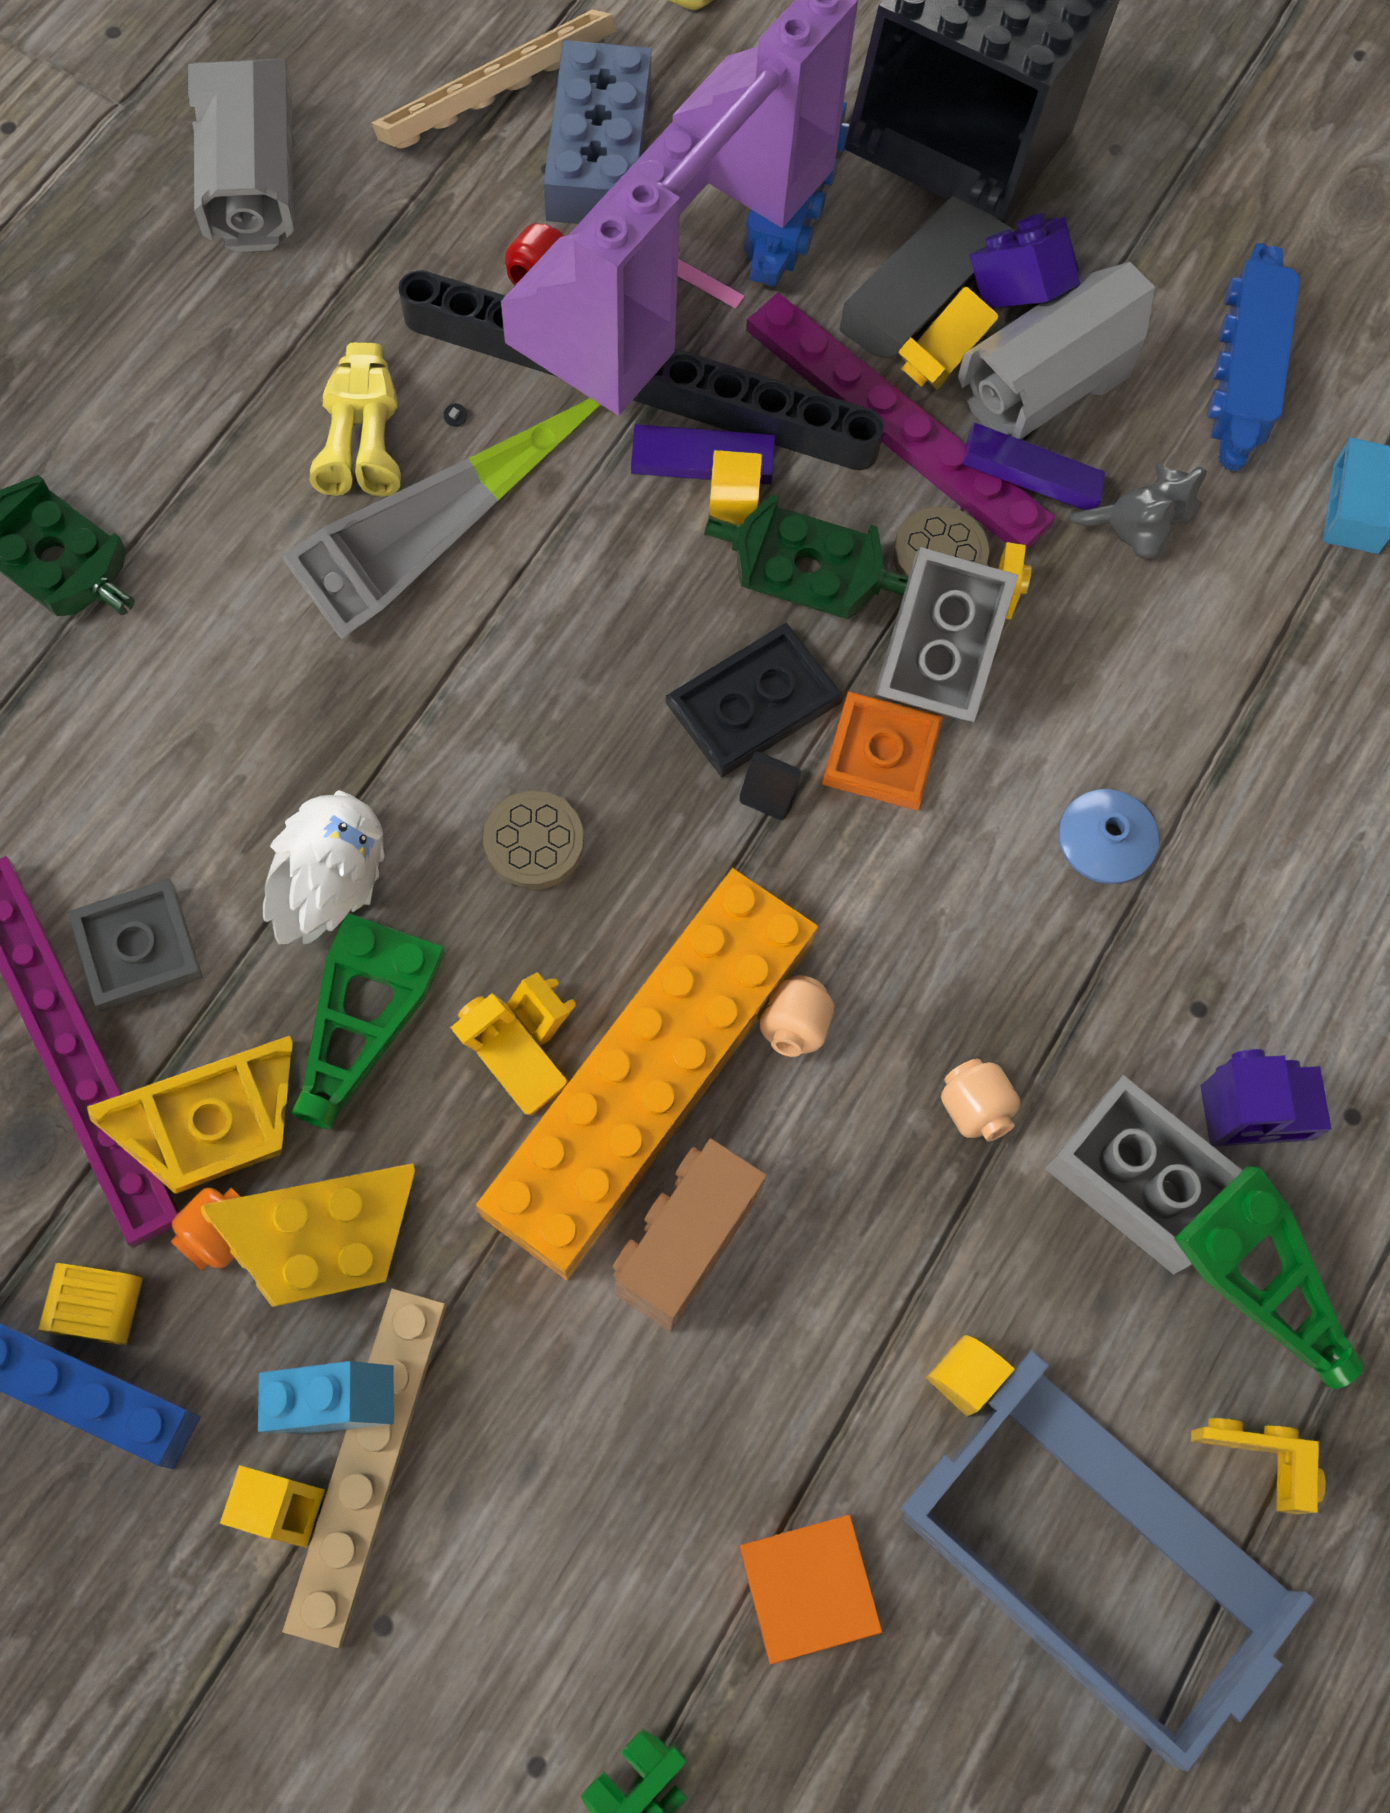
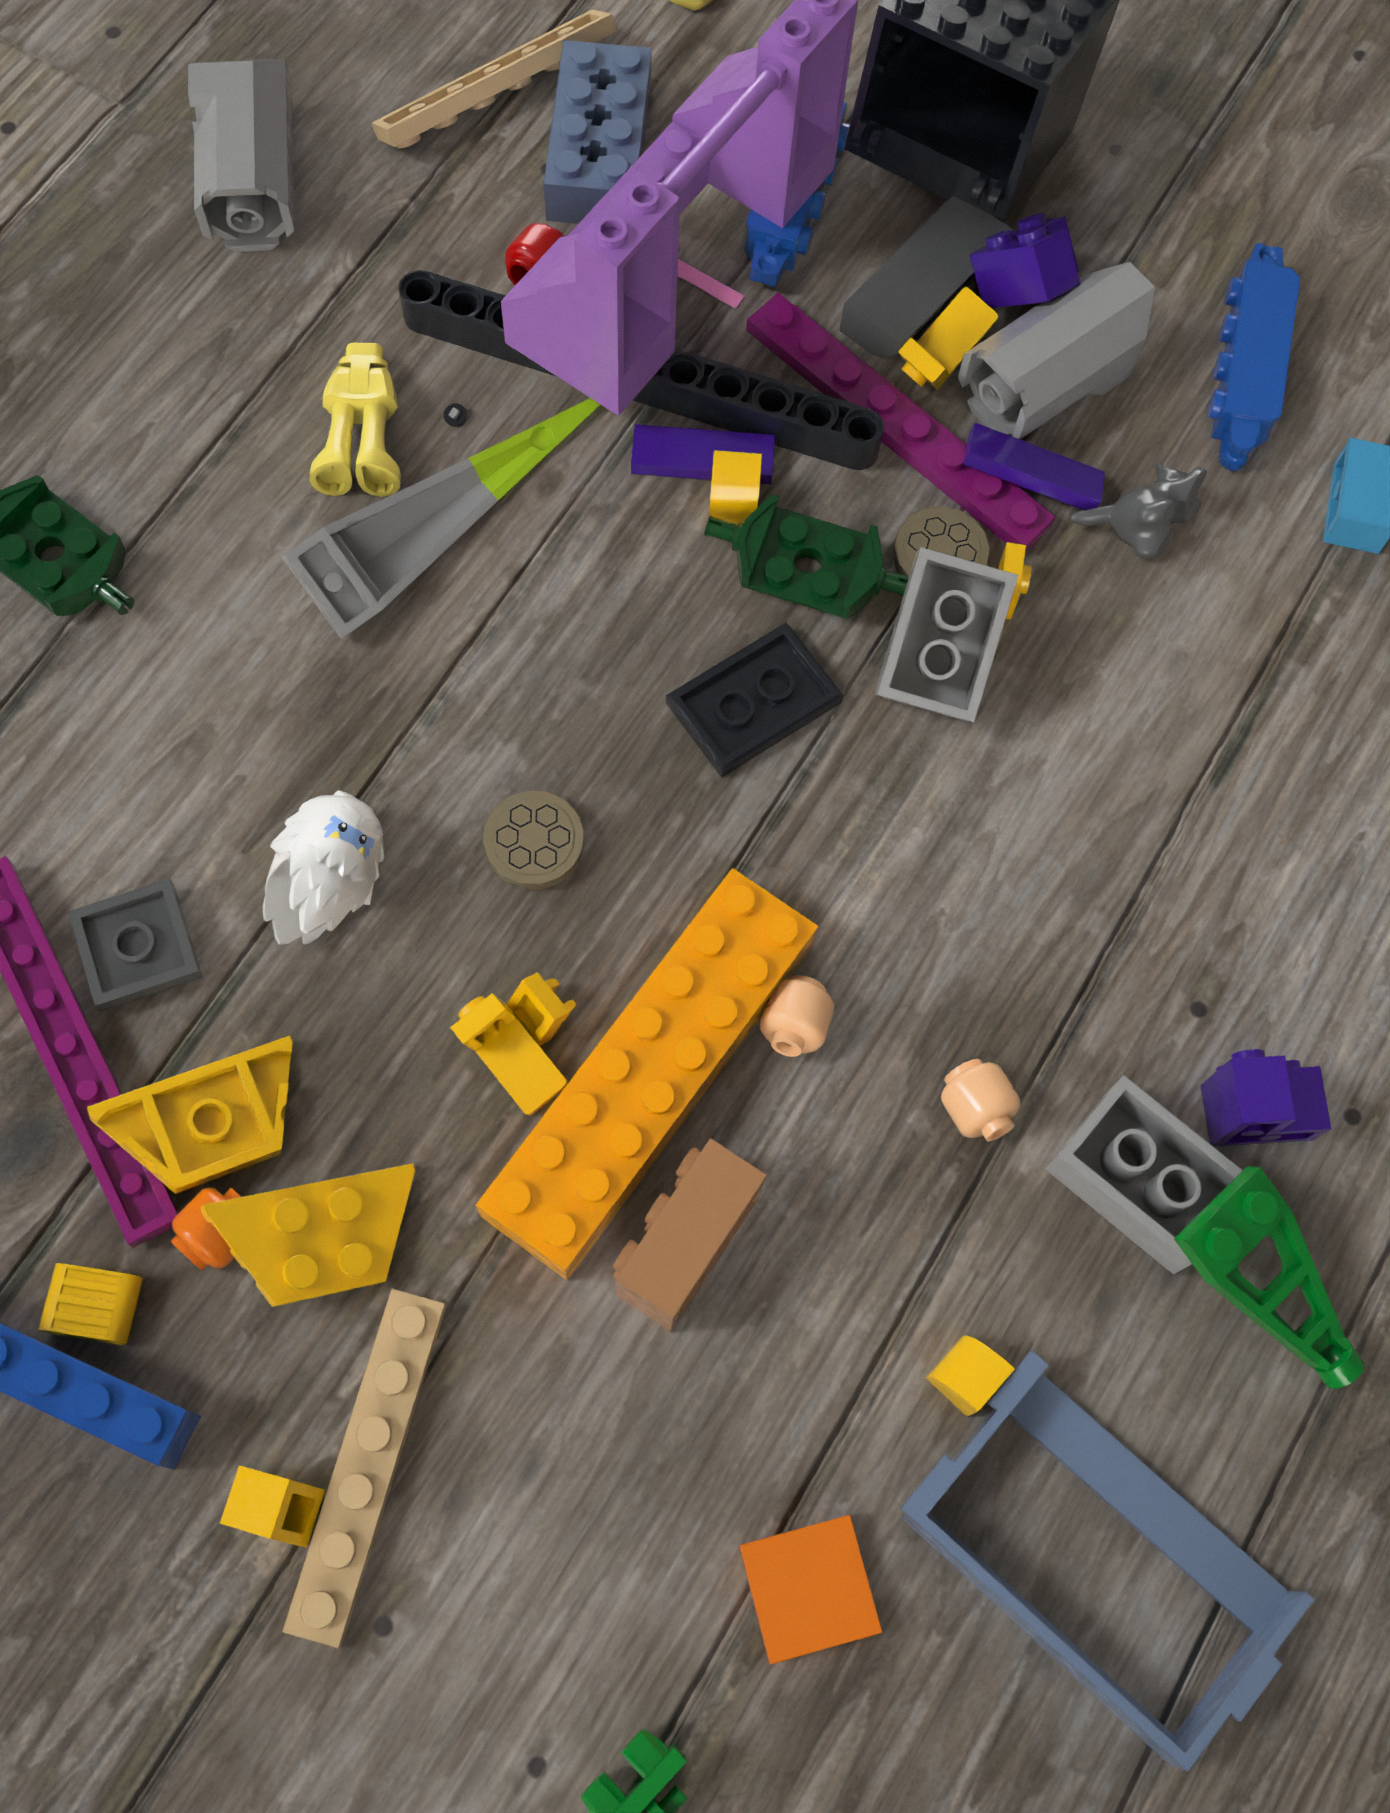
(326, 1398): dark azure brick -> none
(383, 957): green plate -> none
(770, 785): black slope -> none
(882, 751): orange tile -> none
(1103, 855): medium blue dish -> none
(1299, 1479): yellow bracket -> none

